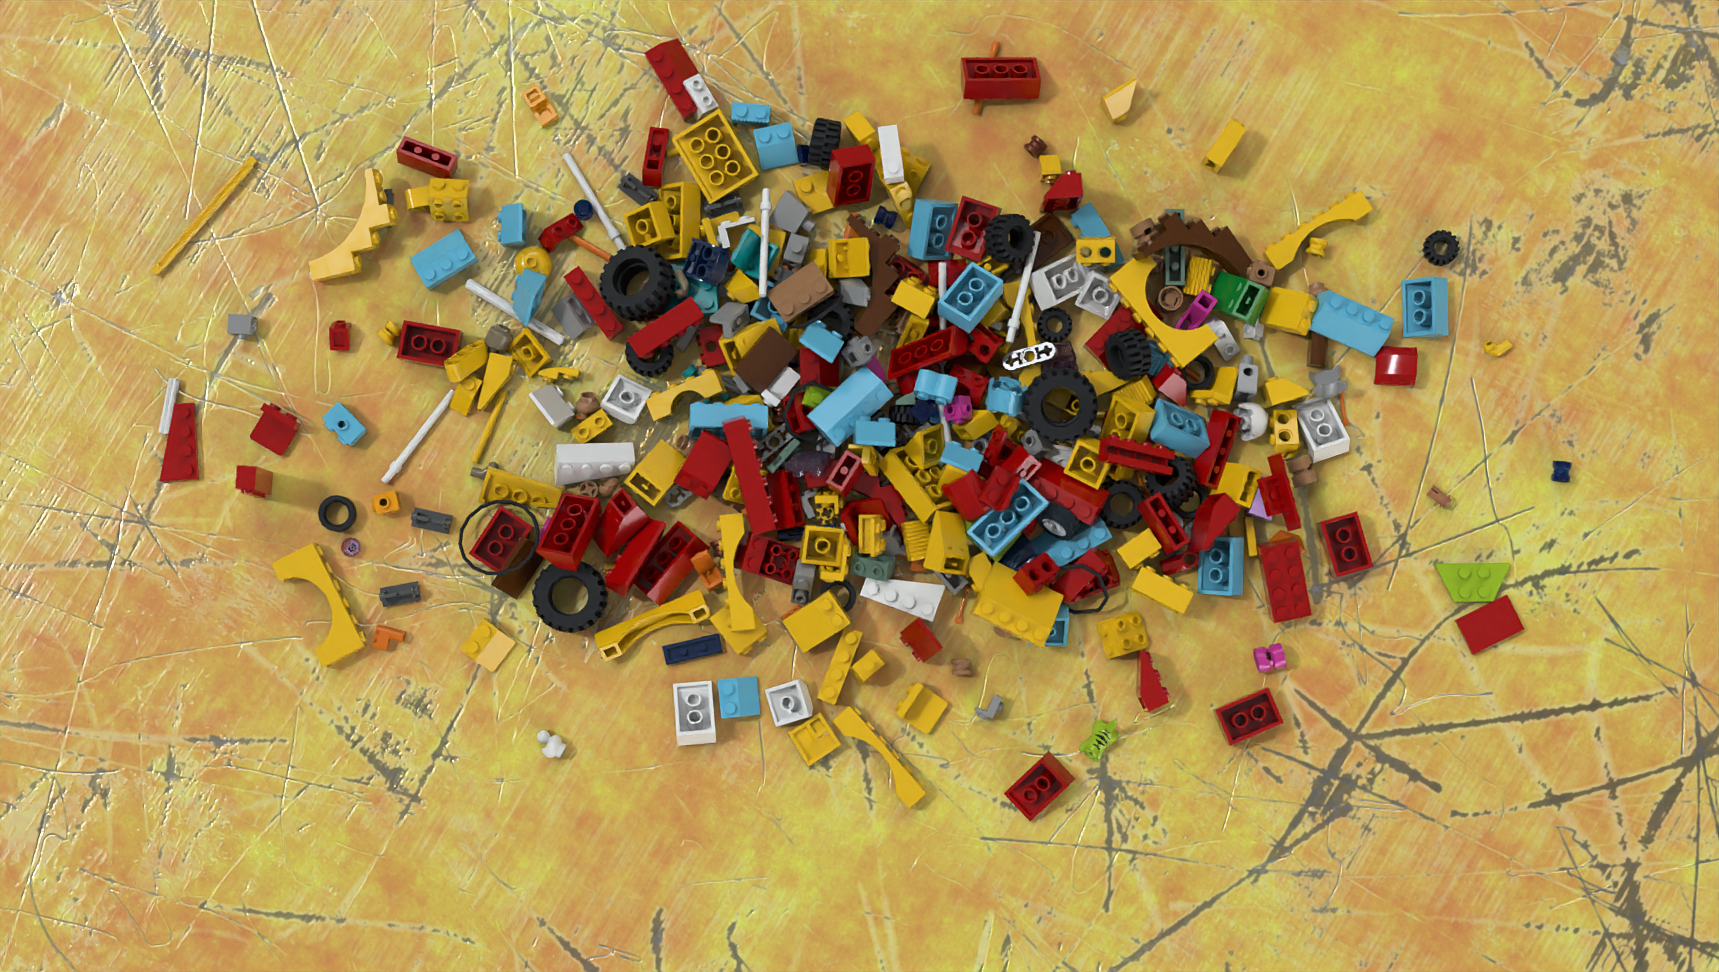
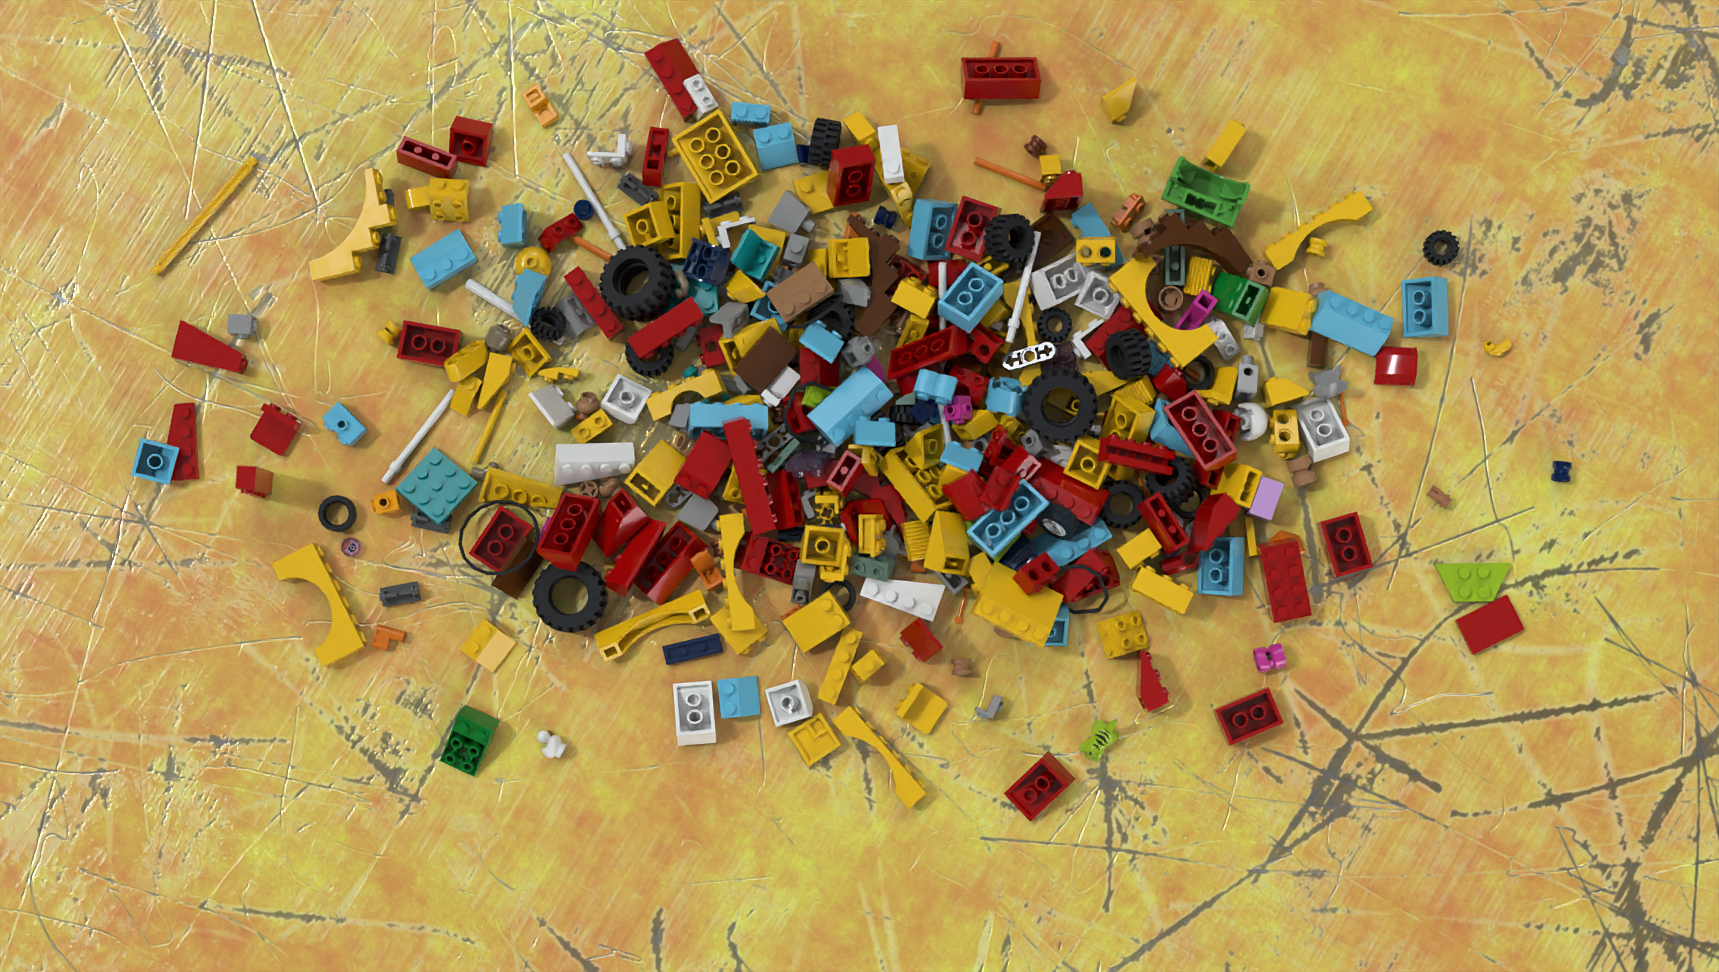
(155, 461): none -> medium azure slope
(170, 400): white axle -> none
(202, 349): none -> red slope
(339, 335): red bracket -> none
(388, 253): none -> dark grey hinge
(436, 486): none -> teal plate
(469, 740): none -> green slope
(470, 140): none -> red slope
(545, 331): none -> black tyre
(624, 149): none -> white bracket
(680, 418): none -> light grey brick
(699, 513): none -> light grey torso
(765, 208): white bar -> none
(1010, 174): none -> orange bar
(1080, 349): none -> white bracket
(1124, 219): none -> orange hinge
(1201, 431): none -> red slope
(1204, 193): none -> bright green piece
(1278, 494): red bracket -> none

